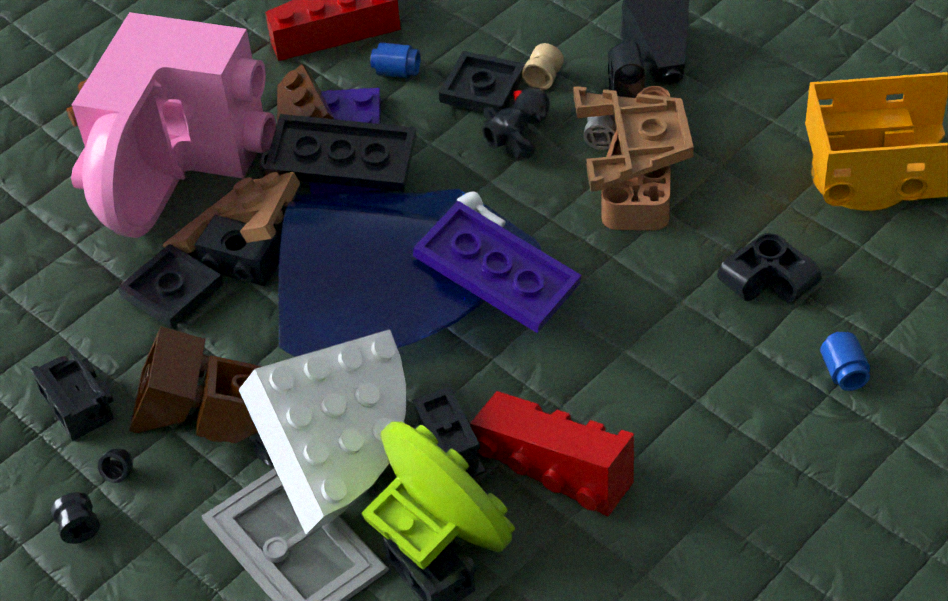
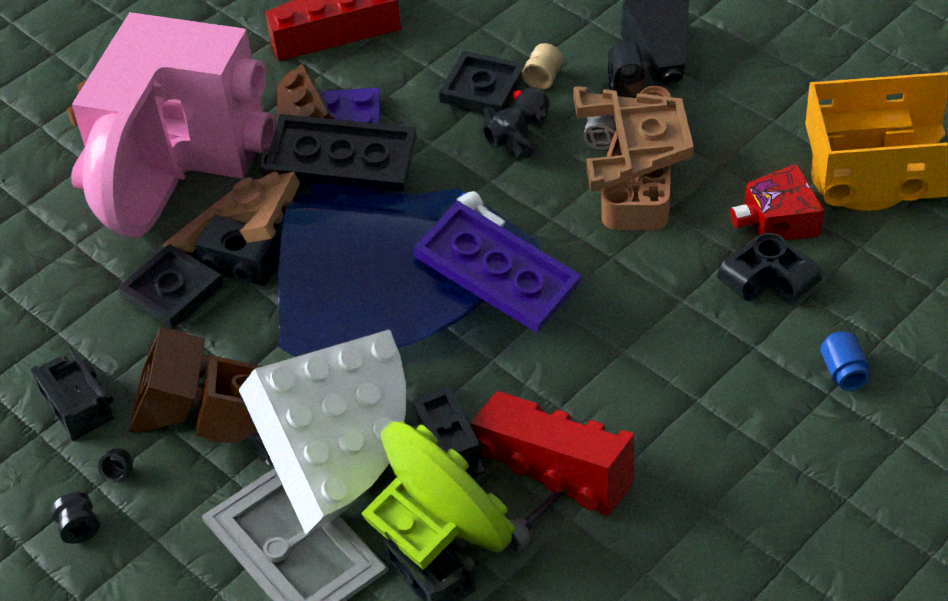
(396, 60): blue brick -> none
(523, 529): none -> dark grey hinge
(780, 205): none -> red torso

